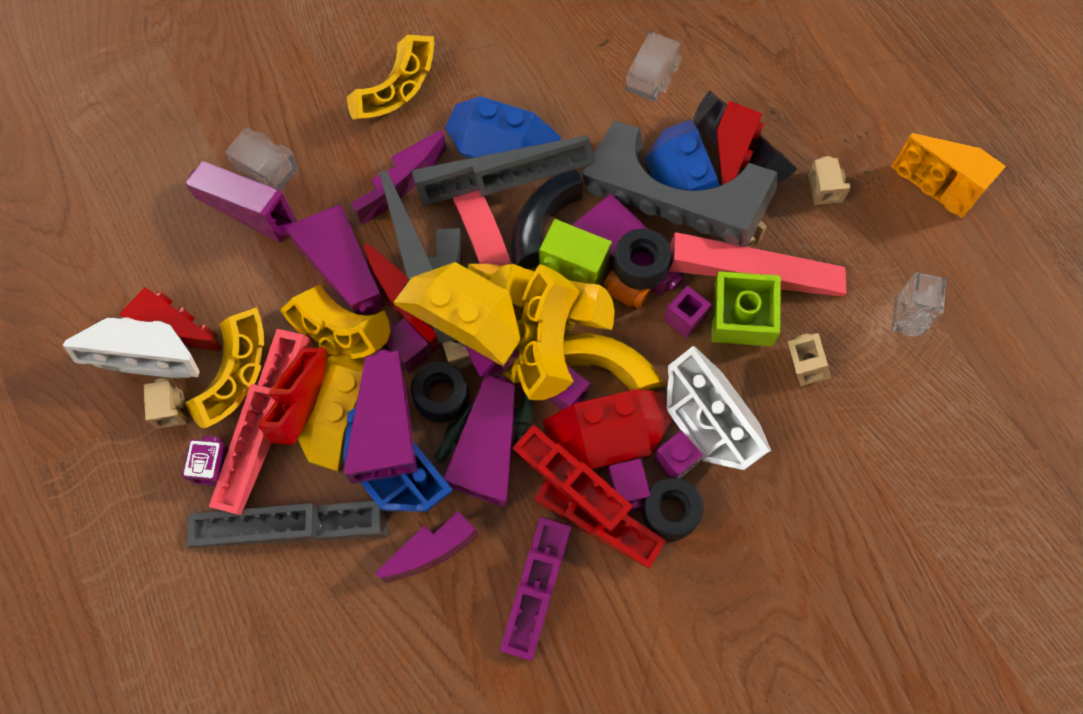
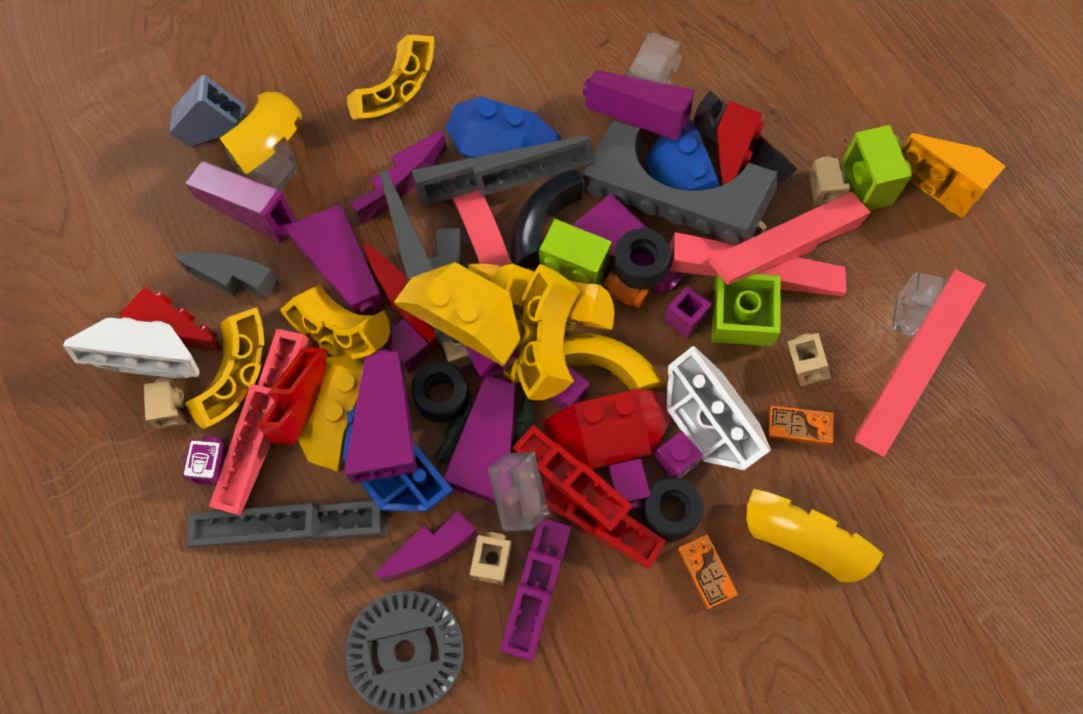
(205, 113): none -> sand blue slope
(230, 272): none -> dark grey slope
(261, 130): none -> yellow brick
(409, 684): none -> dark grey piece
(486, 545): none -> tan brick
(518, 491): none -> clear brick
(640, 102): none -> magenta slope
(707, 572): none -> tile
(790, 239): none -> coral slope
(800, 425): none -> tile
(811, 537): none -> yellow brick
(876, 167): none -> lime brick
(919, 362): none -> coral slope

